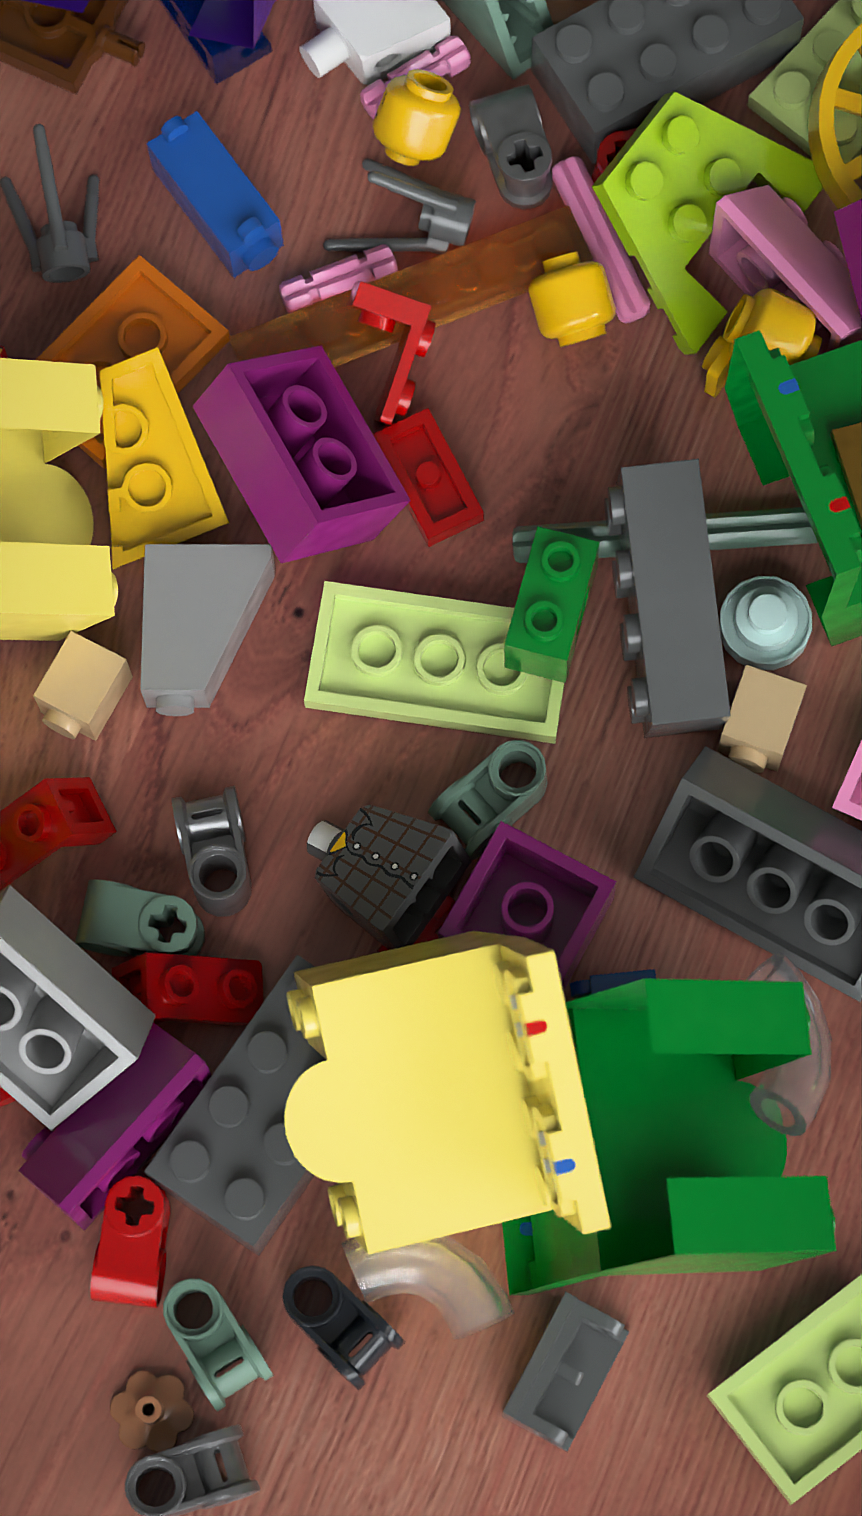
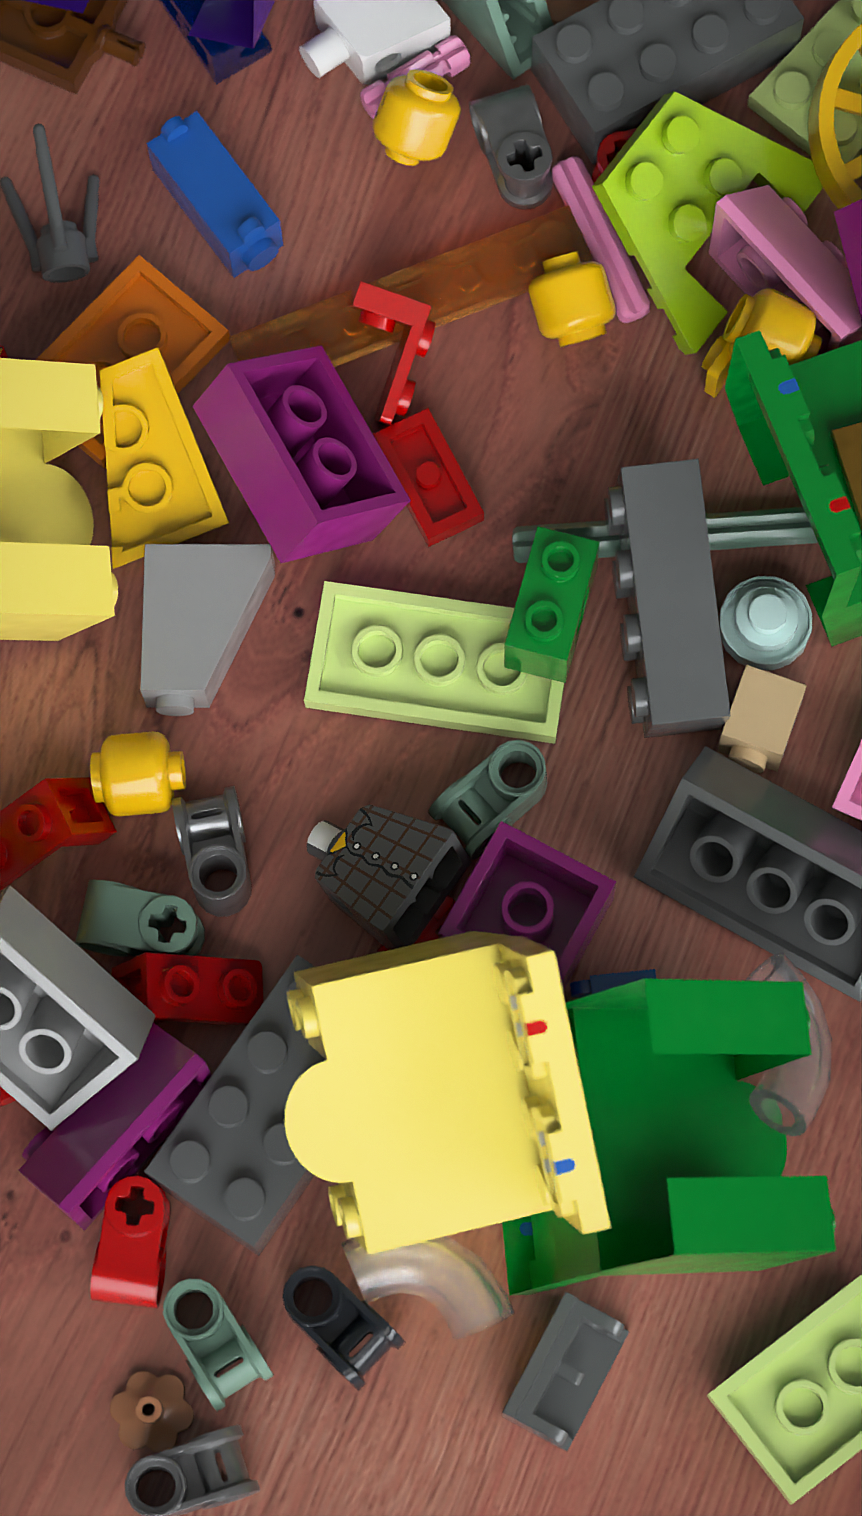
(82, 687): tan brick -> none
(137, 773): none -> yellow head
(337, 278): bright pink axle -> none
(443, 215): dark grey plant -> none

